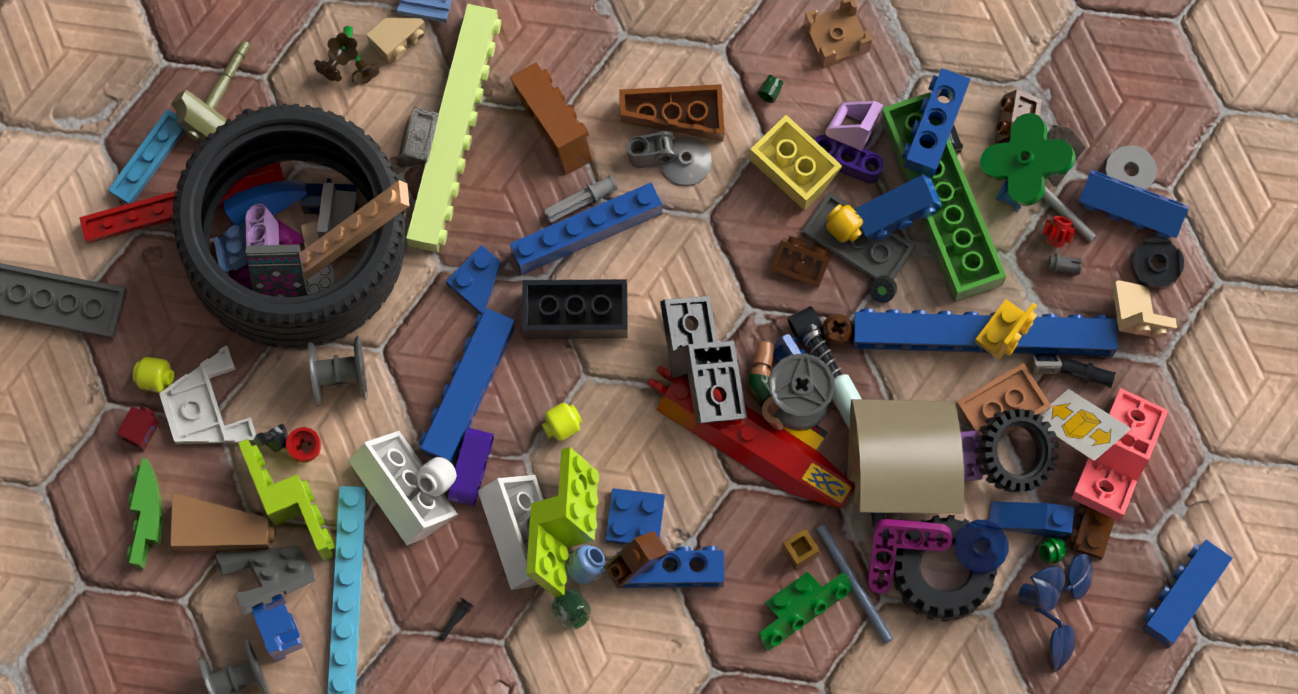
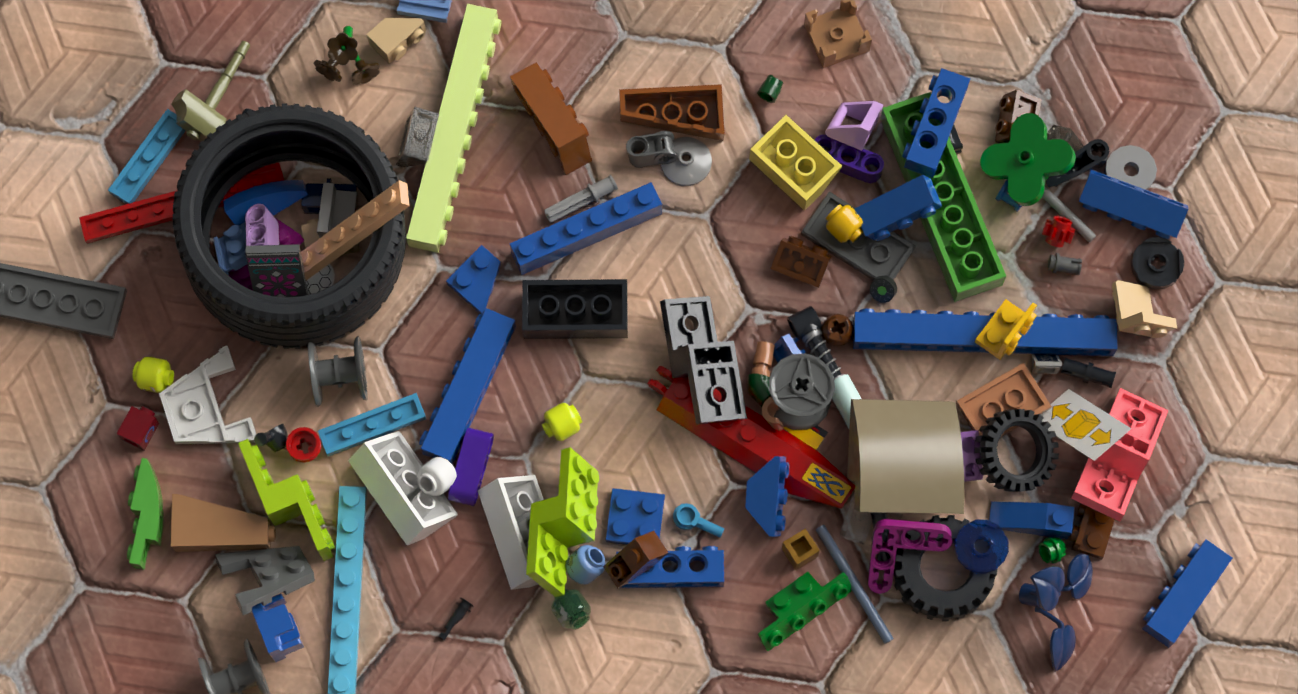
(372, 424): none -> dark azure plate
(688, 517): none -> dark azure plate
(767, 495): none -> blue slope
(1083, 162): none -> black piece

